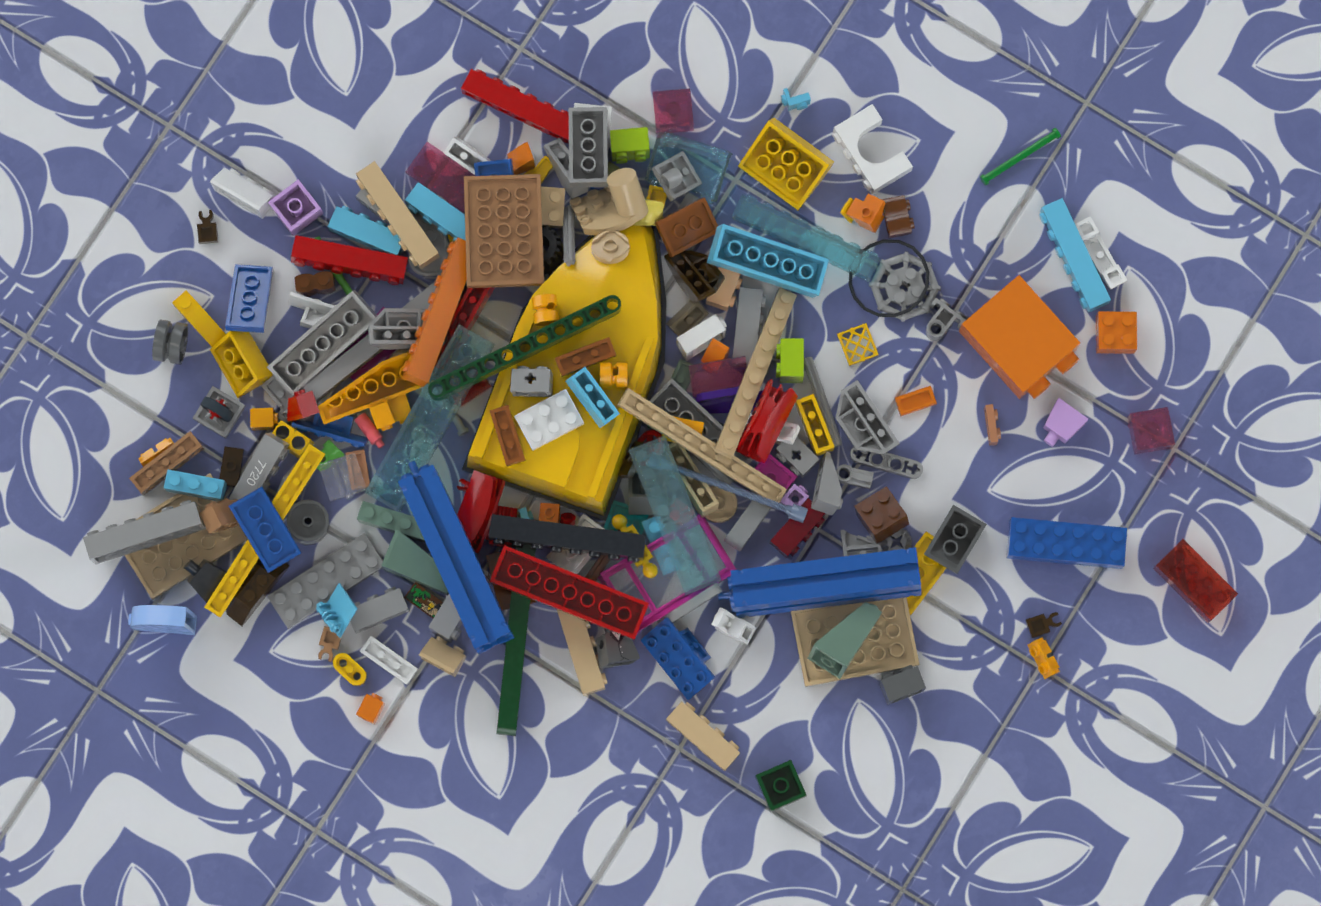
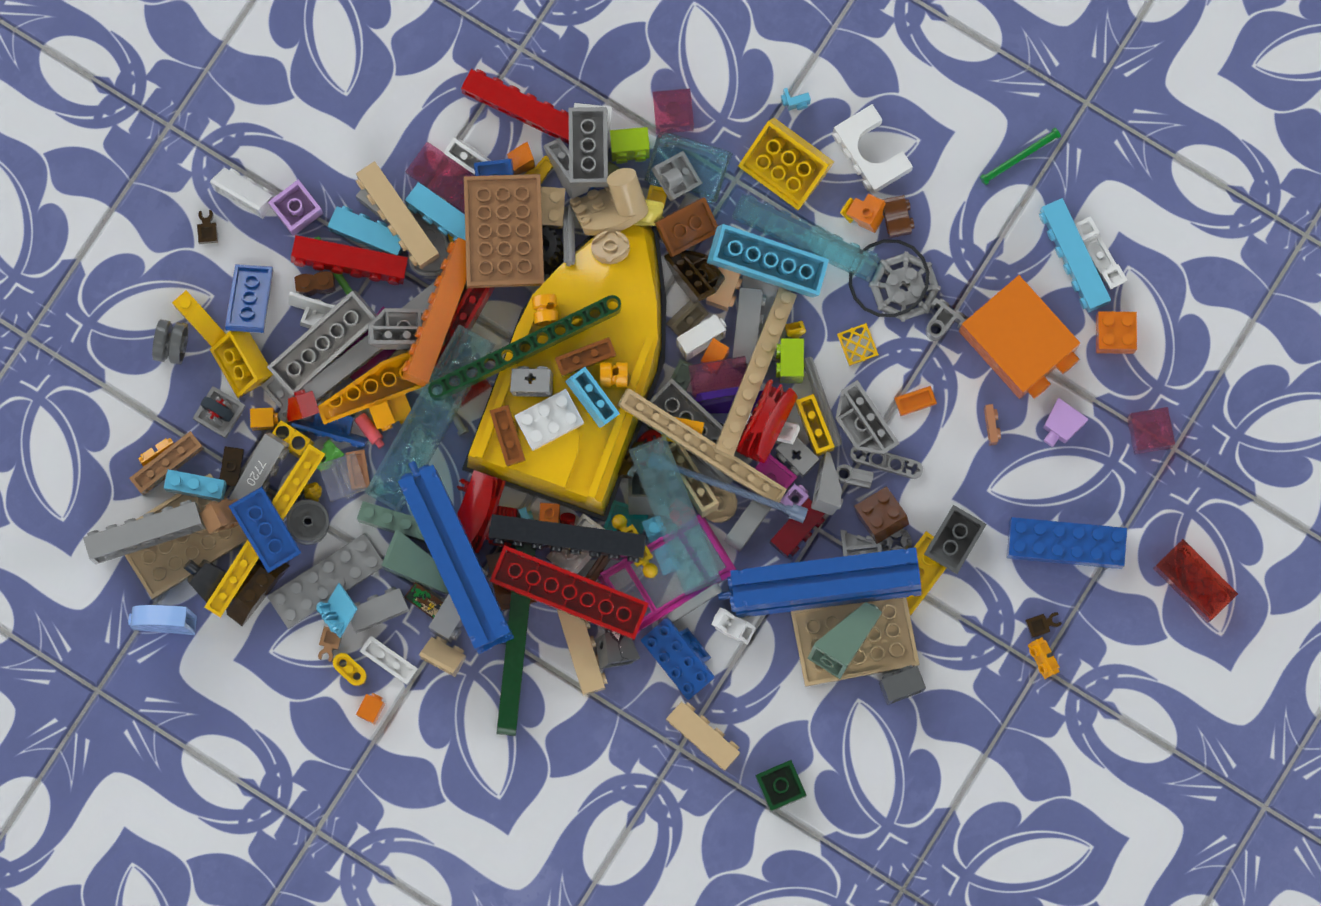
(312, 491): none -> yellow plate
(795, 329): none -> yellow slope

